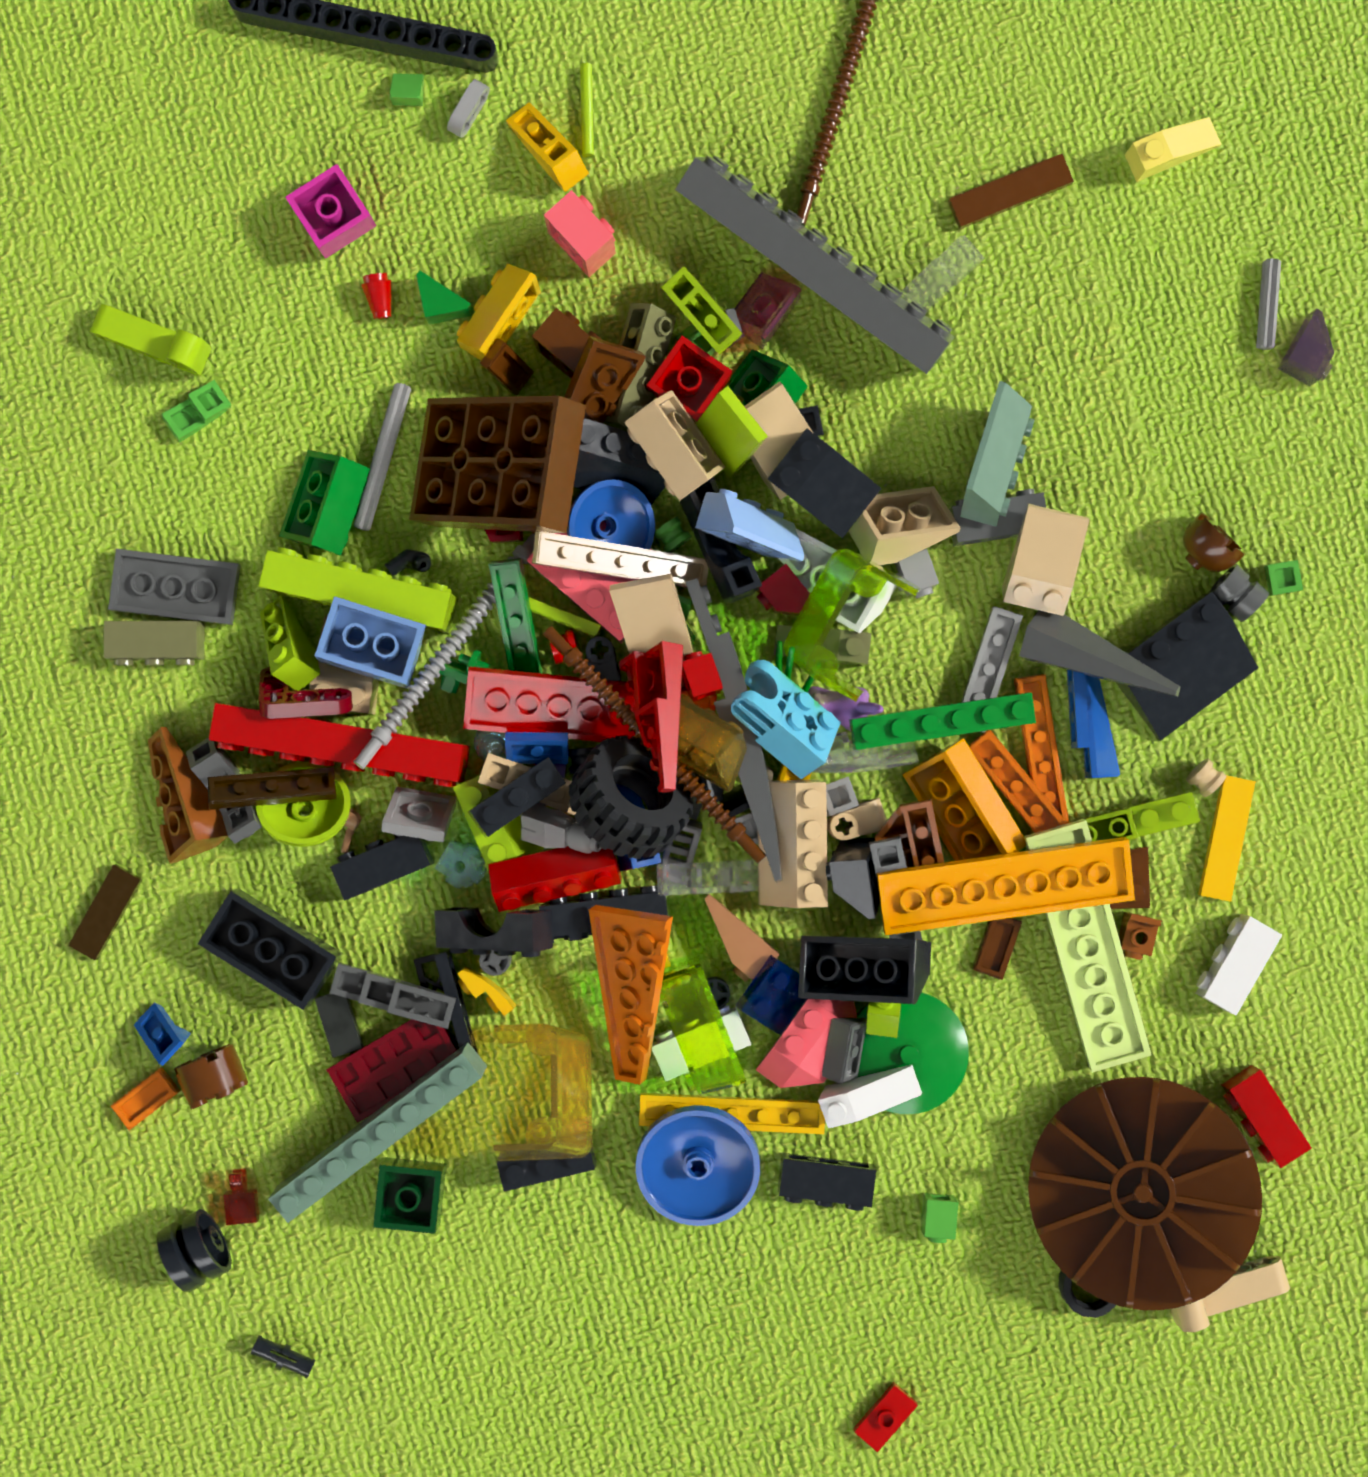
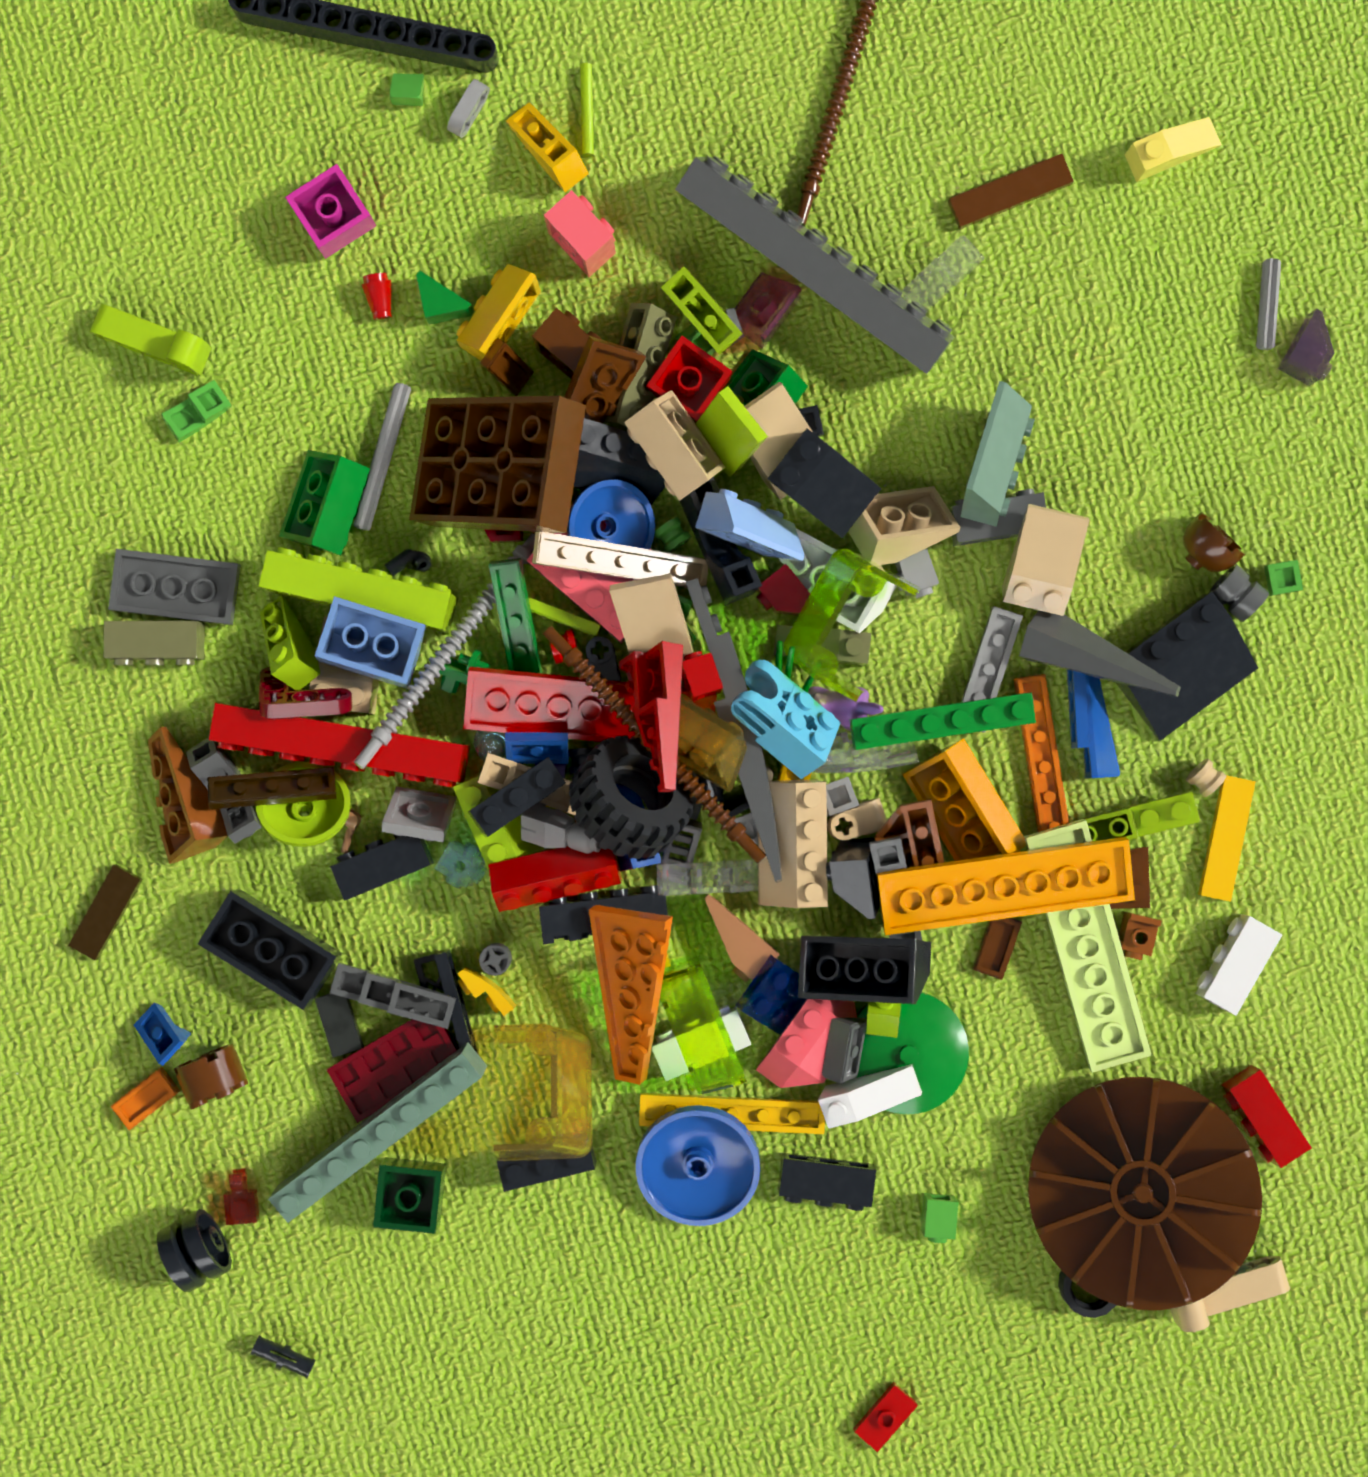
(522, 931): black arch -> none
(721, 998): black wheel -> none
(1015, 783): orange tile -> none

